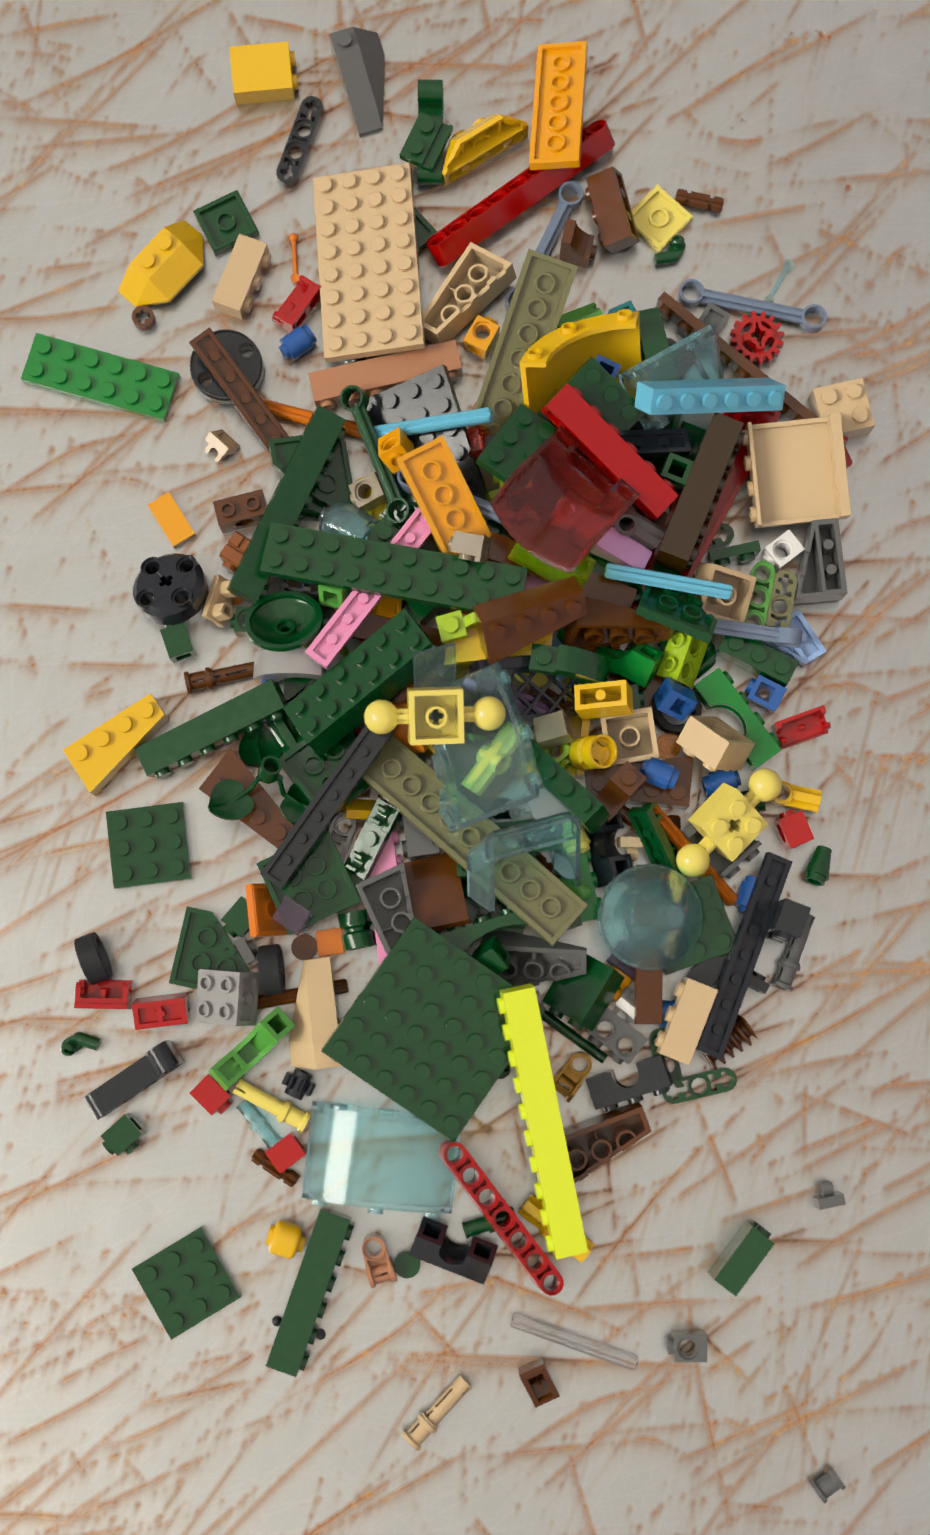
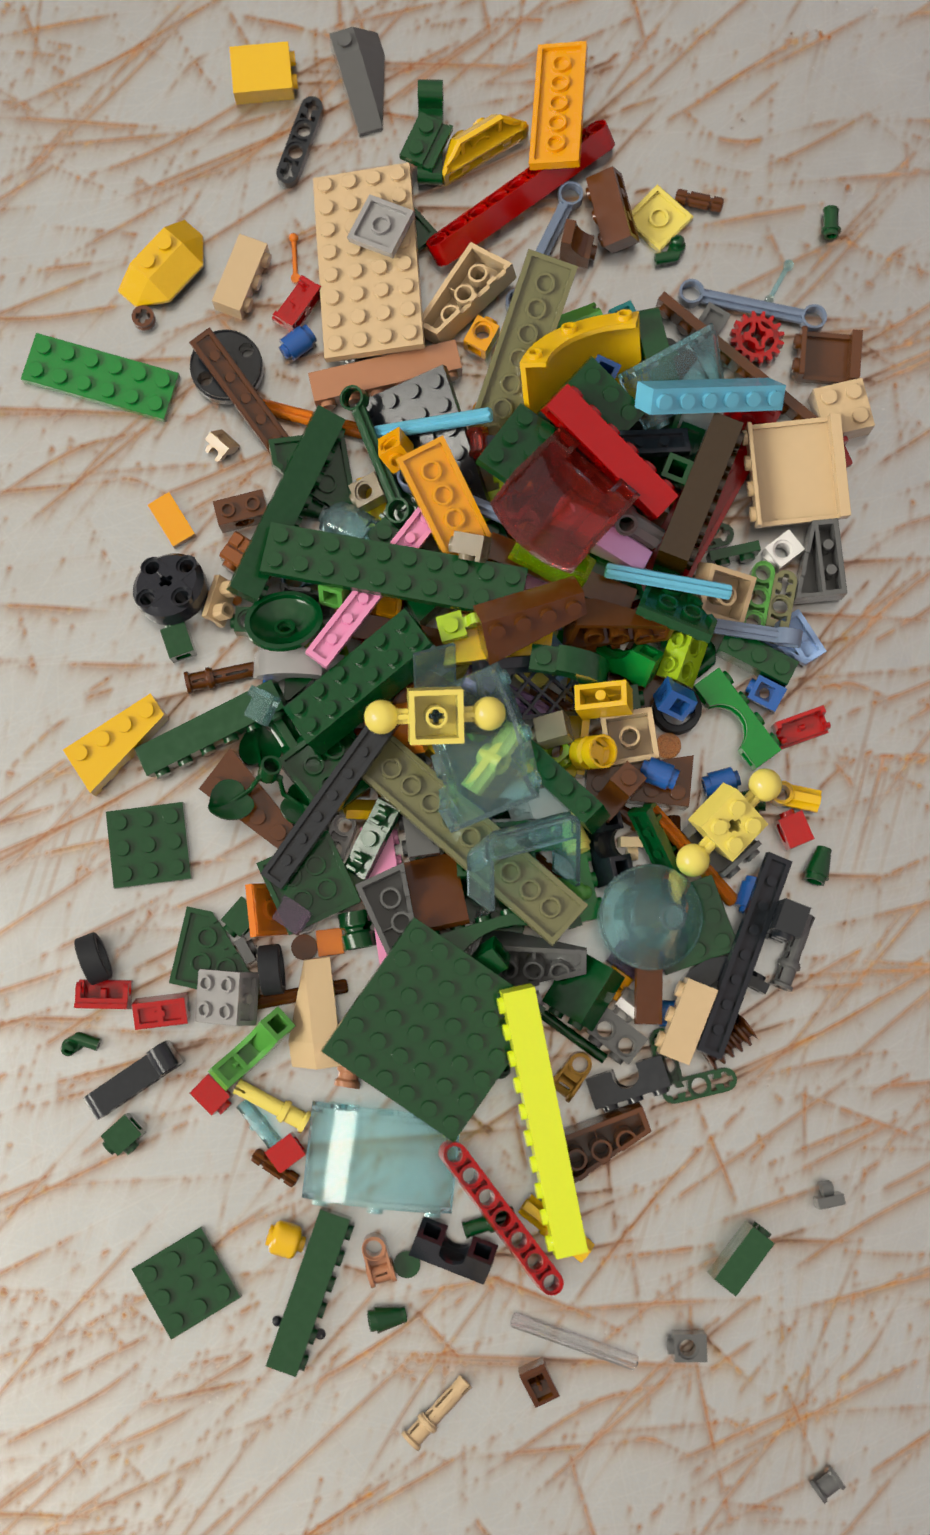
(224, 220): dark green tile -> none
(261, 705): none -> clear light blue panel
(298, 1083): black gear -> none
(347, 1079): none -> nougat wheel
(381, 226): none -> light grey plate
(385, 1317): none -> dark green cone
(715, 743): tan brick -> none
(827, 356): none -> reddish brown panel
(831, 222): none -> dark green pin

